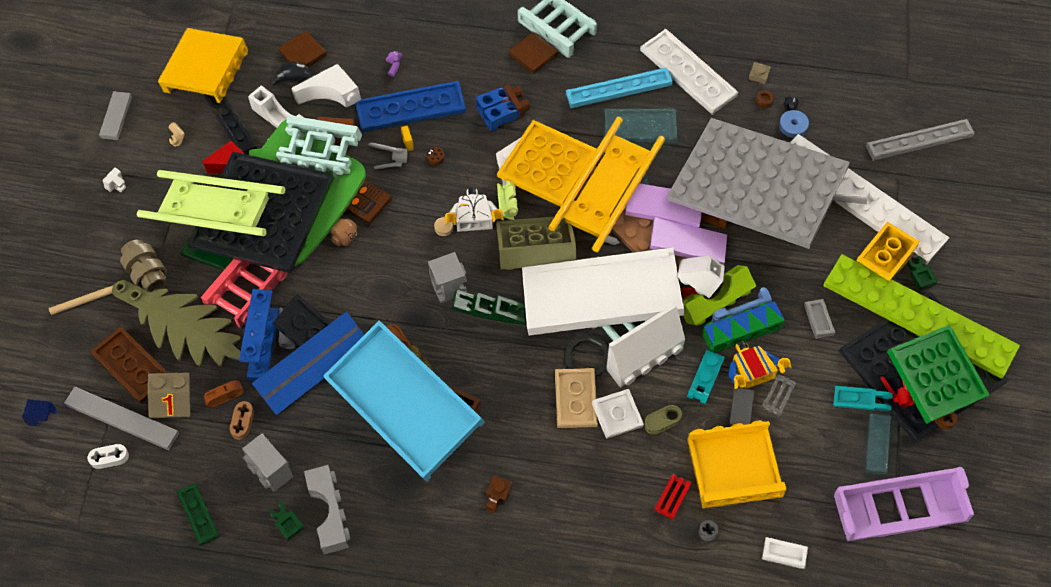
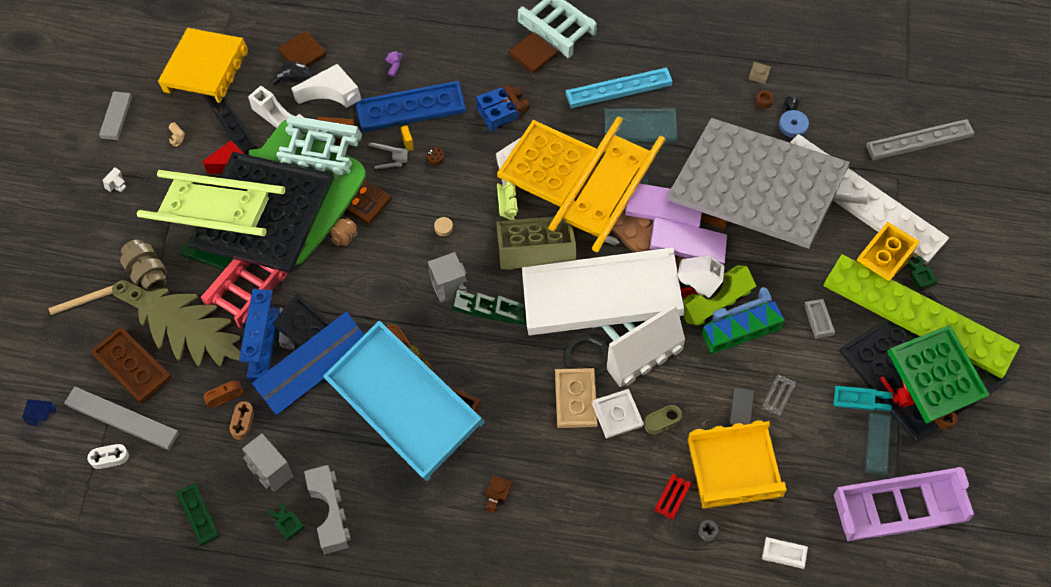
(169, 395): dark tan slope -> none
(473, 212): white torso -> none
(689, 71): white tile -> none
(706, 376): teal plate -> none
(754, 366): torso -> none

